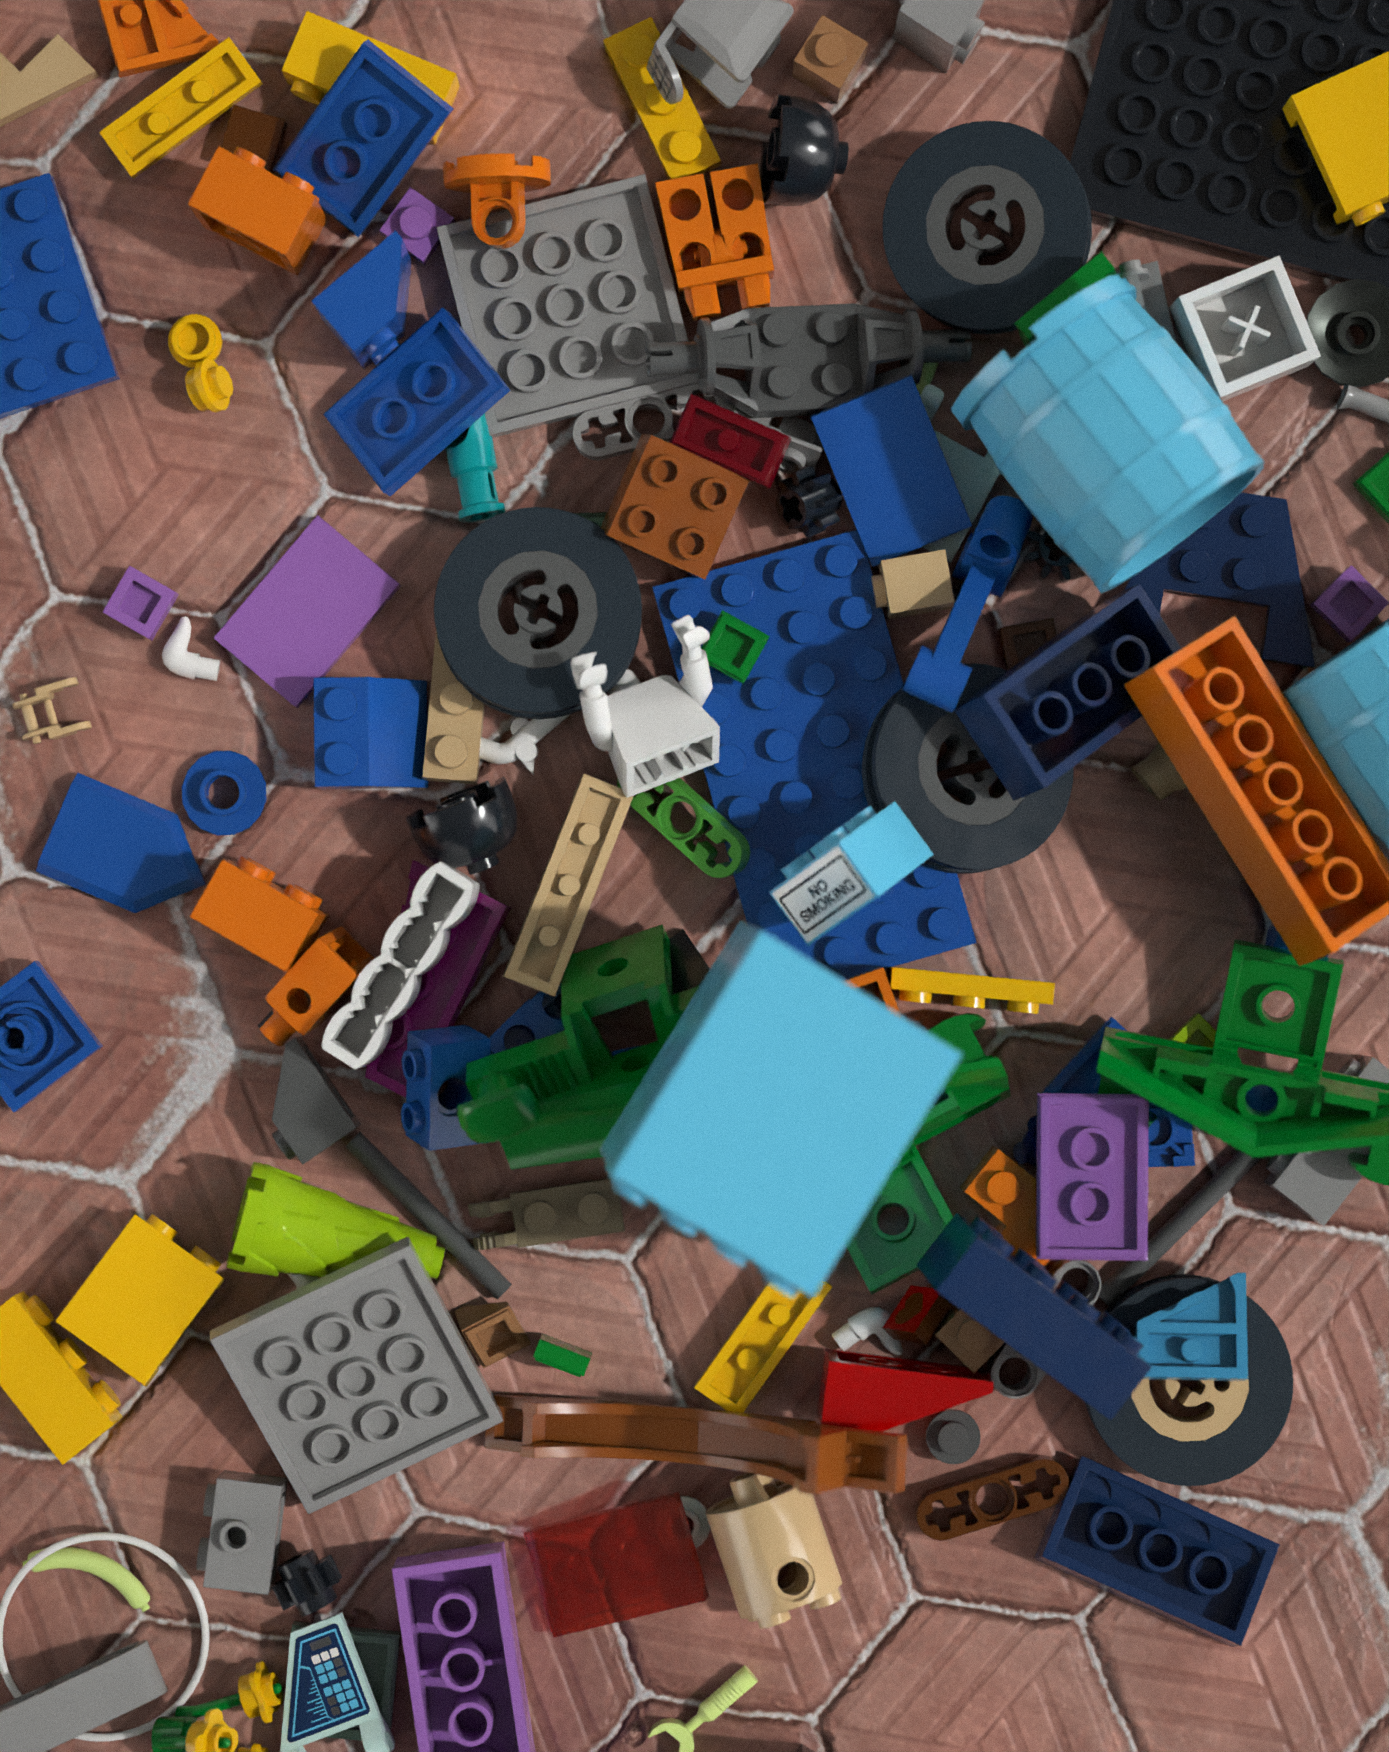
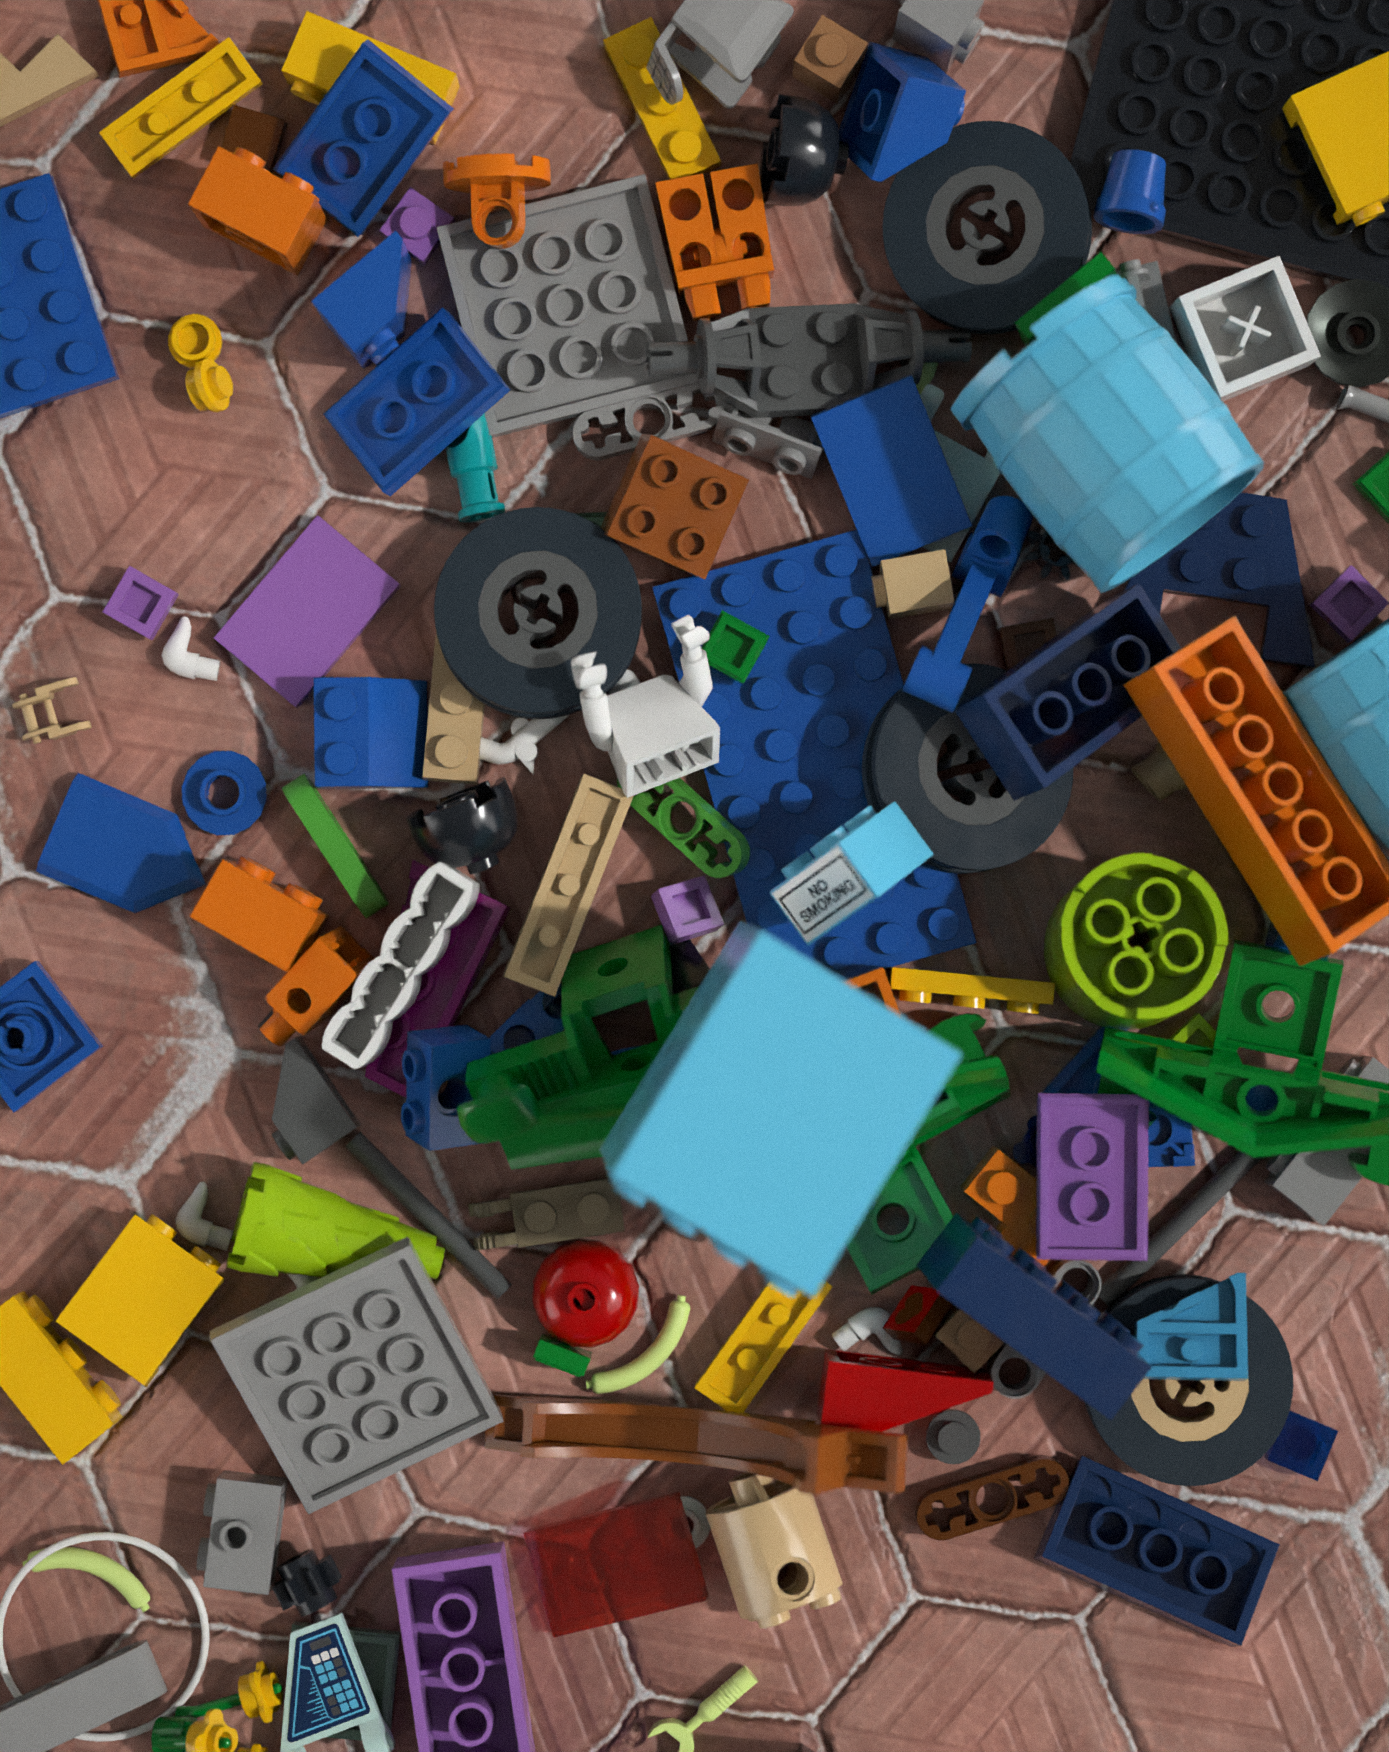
(196, 1229): none -> white animal
(335, 845): none -> bright green beam
(492, 1331): medium nougat slope -> none
(569, 1275): none -> red cylinder
(651, 1358): none -> yellowish green piece
(687, 910): none -> medium lavender plate
(730, 440): dark red plate -> none
(809, 501): black gear -> none
(898, 111): none -> blue slope
(1121, 984): none -> lime brick
(1133, 193): none -> blue piece
(1302, 1445): none -> clear blue plate

